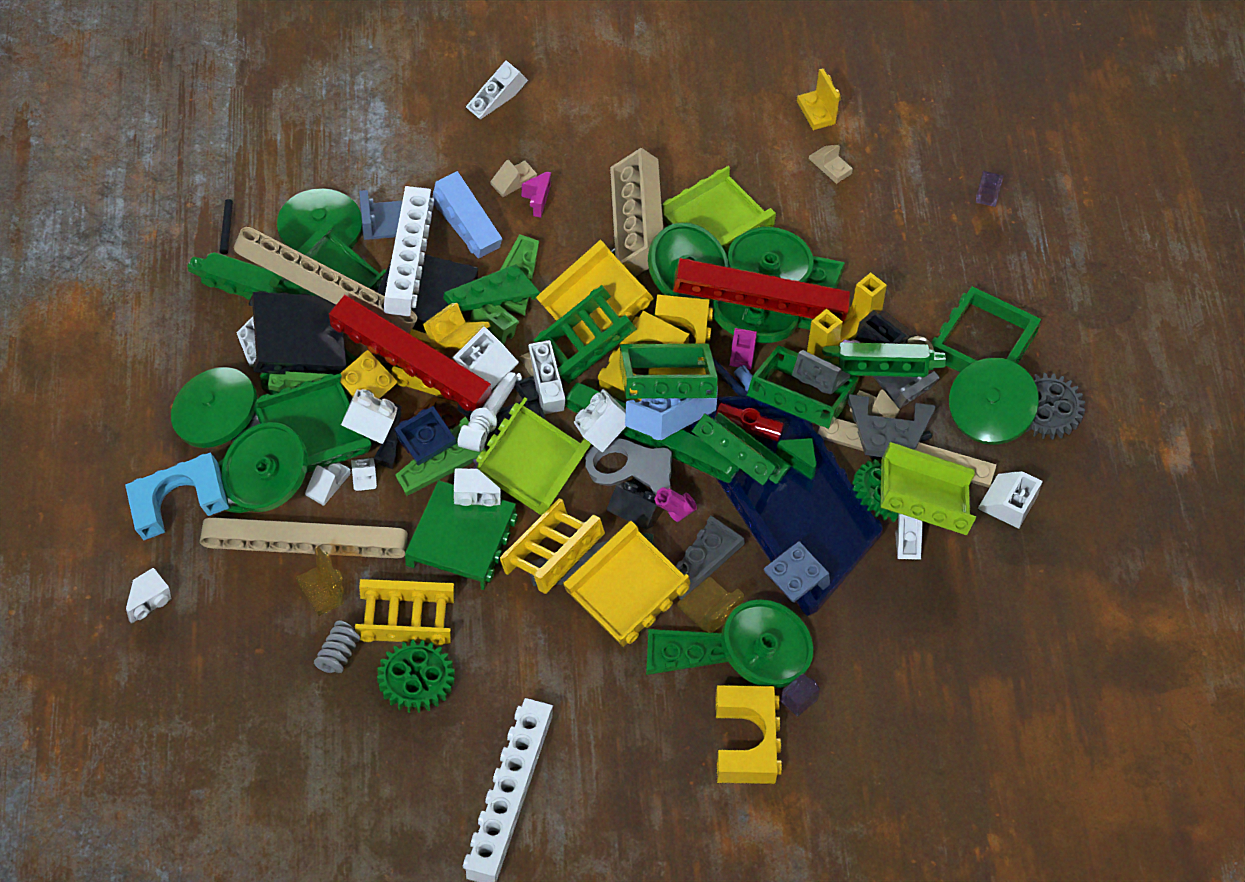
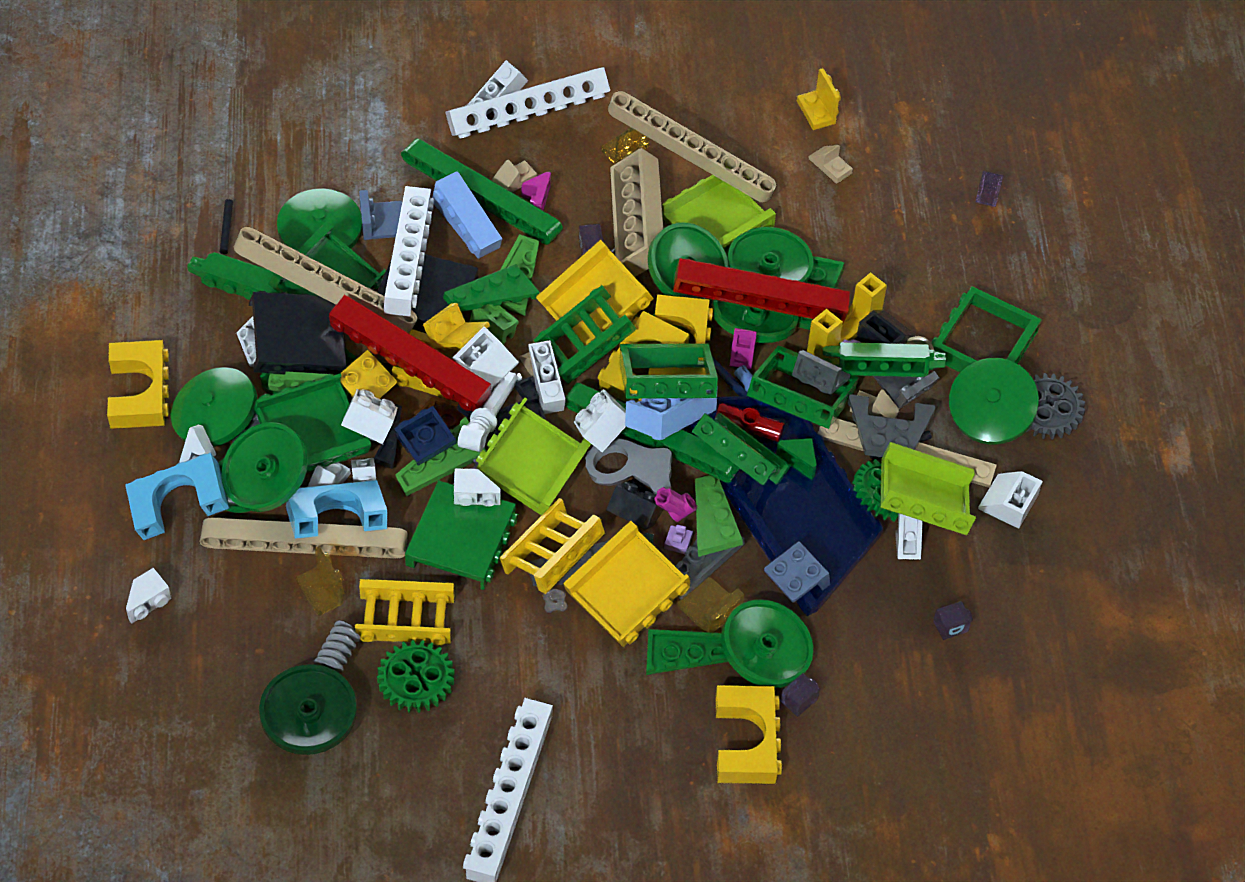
(150, 406): none -> yellow arch
(196, 444): none -> white slope
(308, 709): none -> dark green dish
(359, 497): none -> medium azure arch
(457, 117): none -> white brick
(487, 193): none -> green beam
(557, 595): none -> clear plate
(589, 236): none -> clear purple brick
(625, 144): none -> clear yellow bracket
(678, 539): none -> lavender tile
(696, 155): none -> tan beam
(714, 518): none -> bright green wing
(952, 620): none -> clear purple brick

